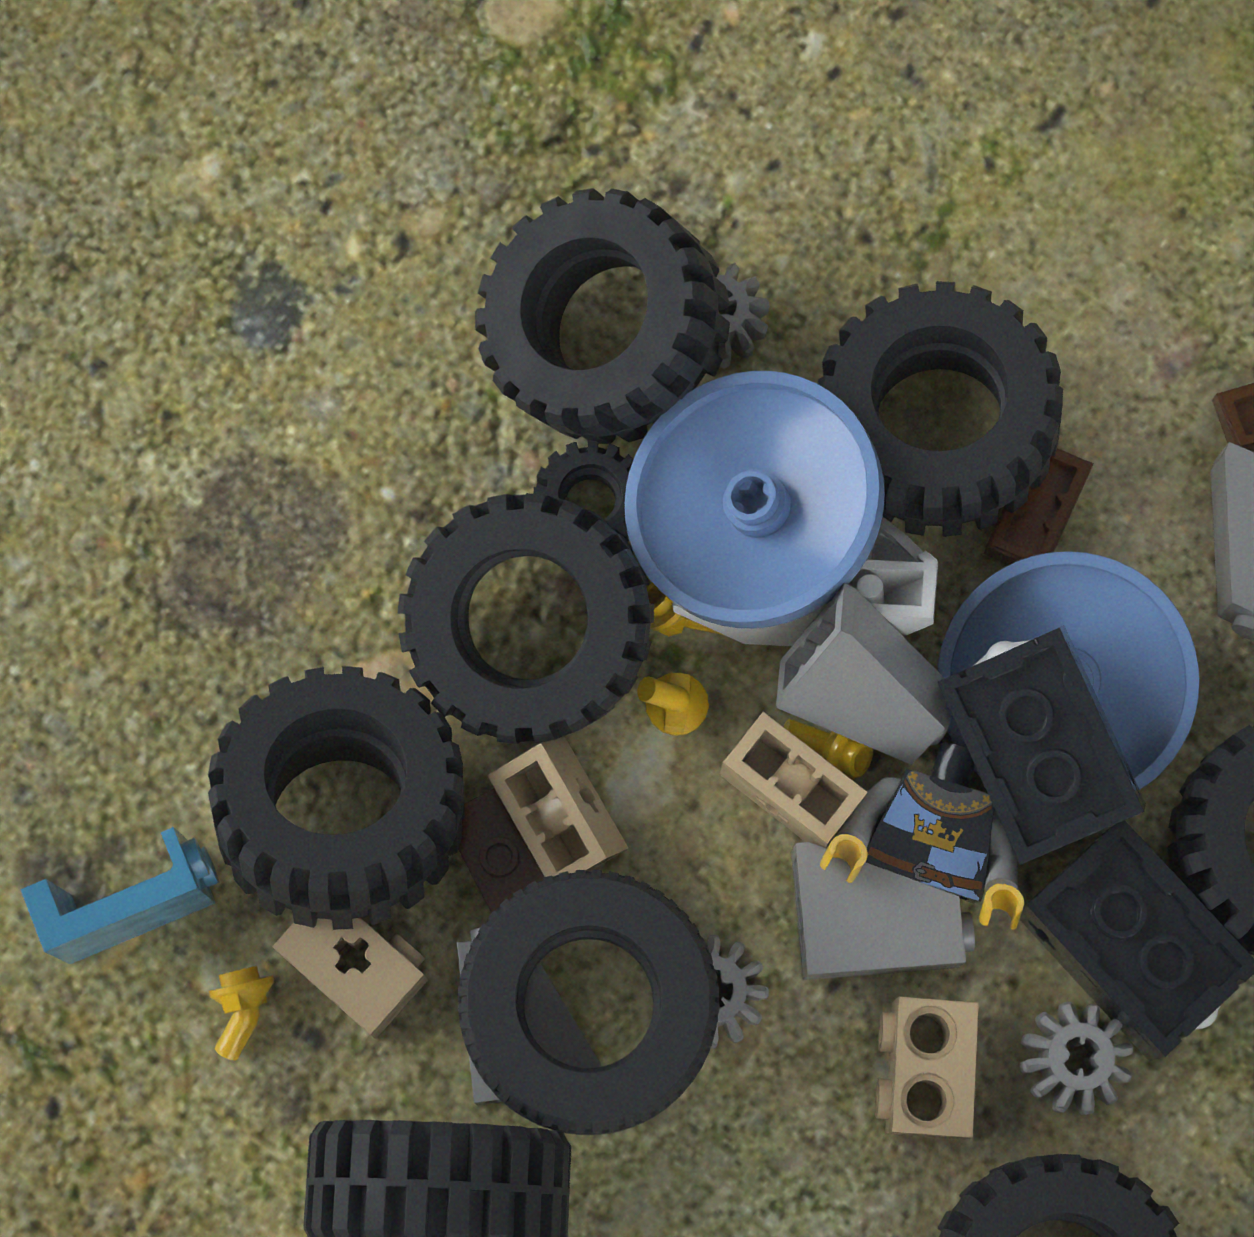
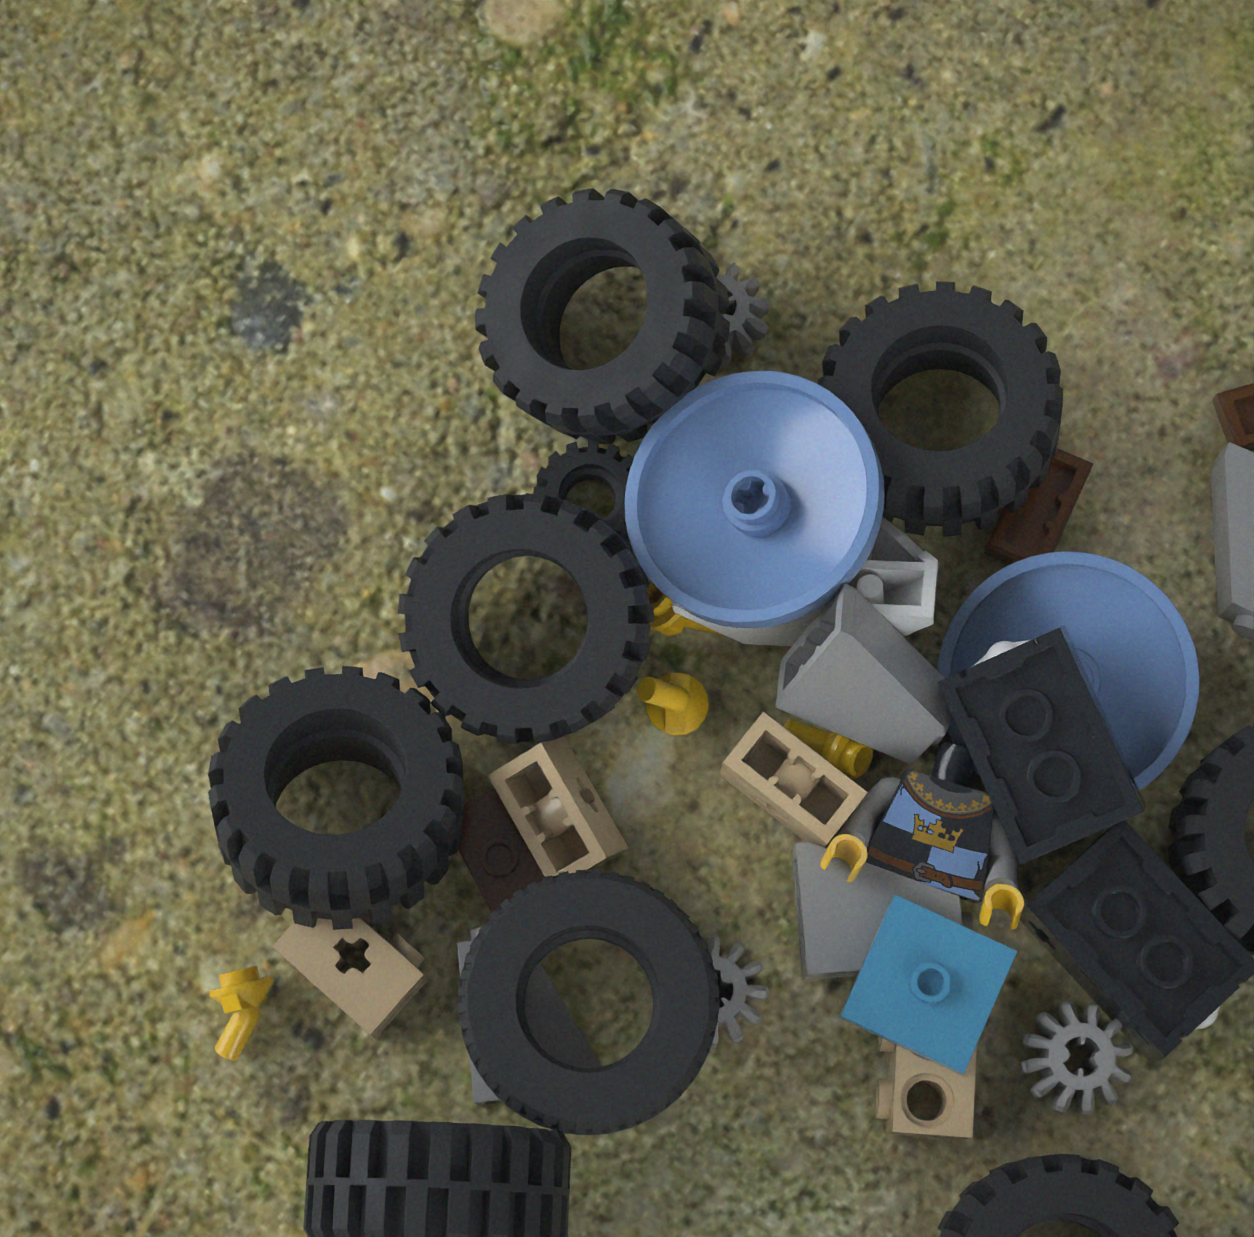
(82, 932): dark azure panel -> none
(928, 984): none -> dark azure plate

